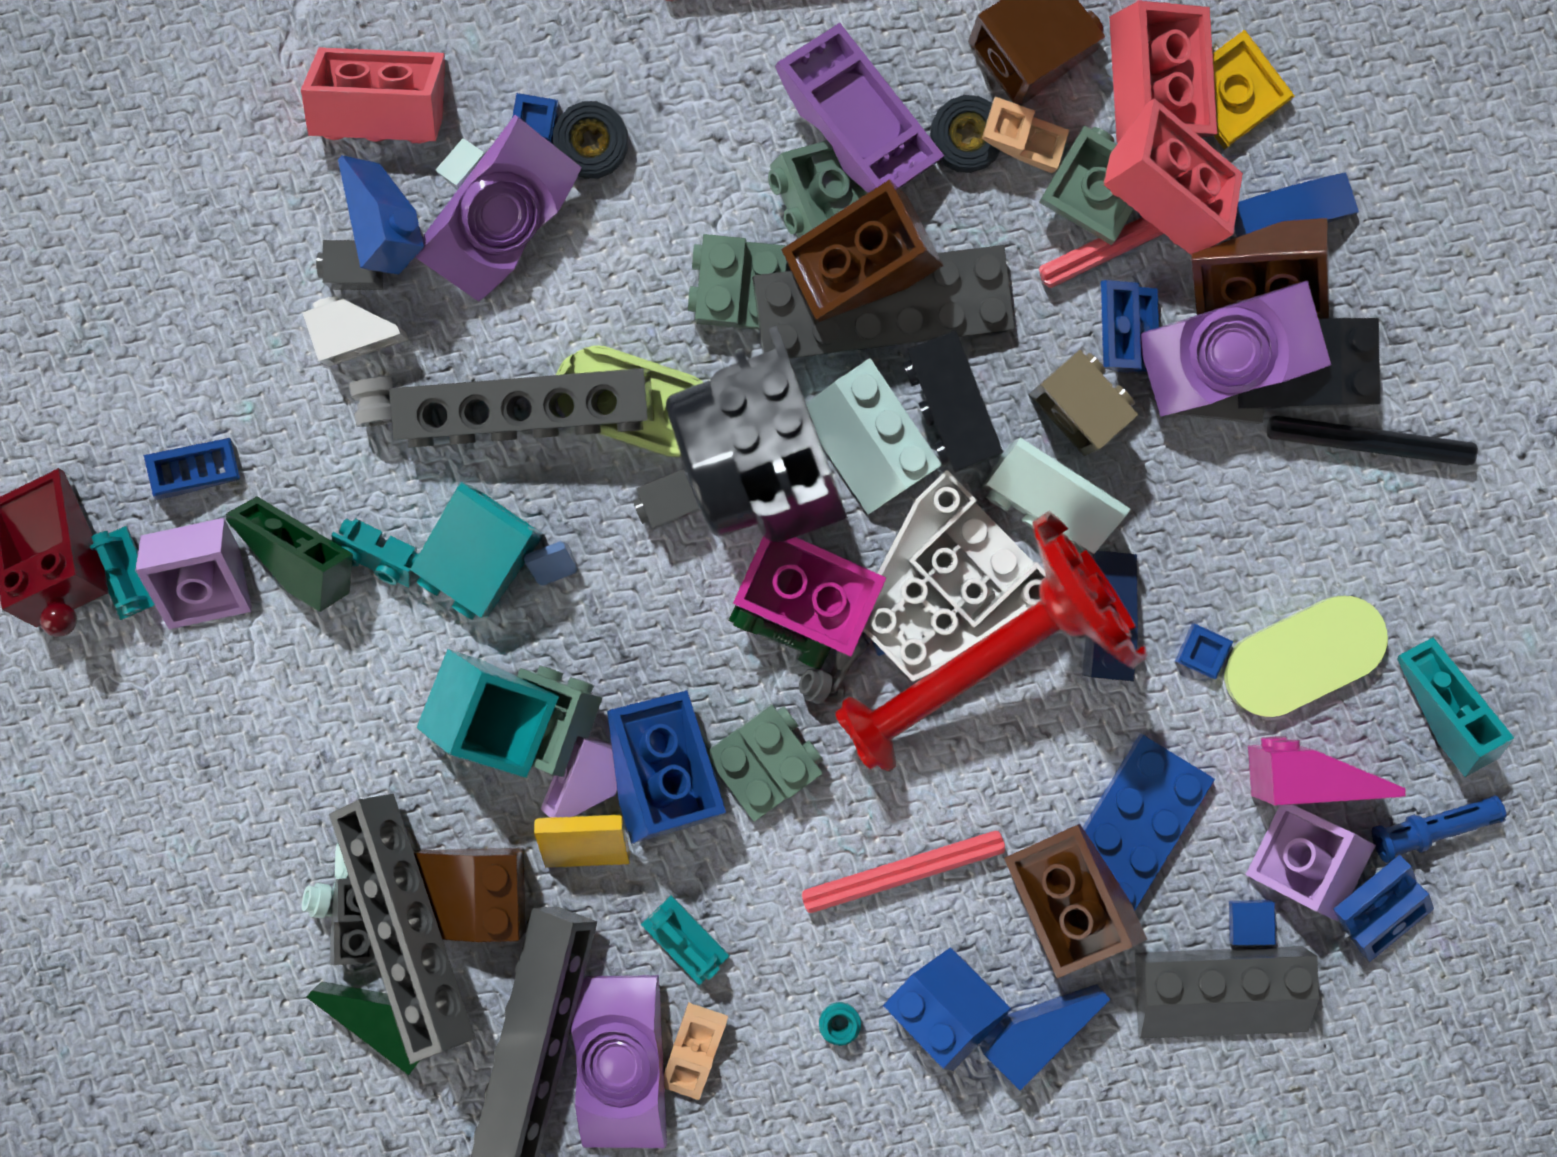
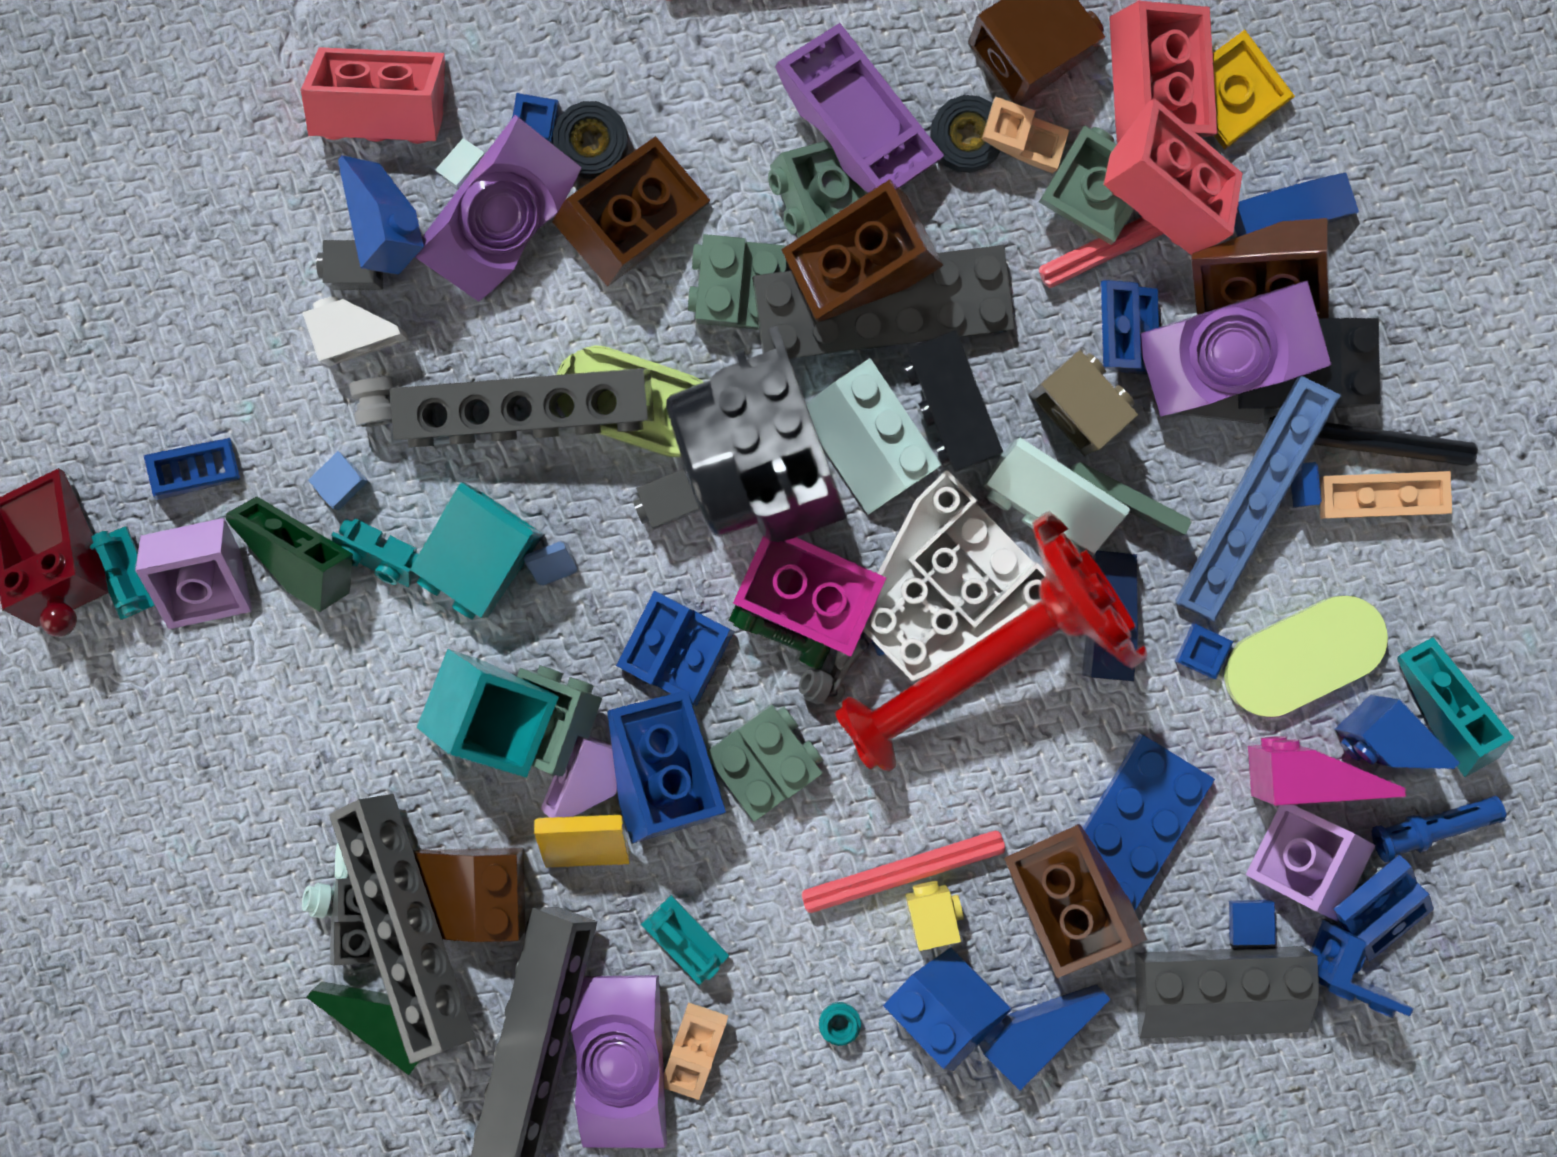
(338, 481): none -> medium blue slope
(629, 210): none -> reddish brown slope
(675, 647): none -> blue slope
(934, 915): none -> light yellow brick
(1139, 504): none -> sand green tile
(1257, 497): none -> medium blue tile
(1306, 486): none -> blue tile
(1341, 956): none -> blue bracket
(1385, 495): none -> light nougat plate
(1391, 735): none -> blue slope

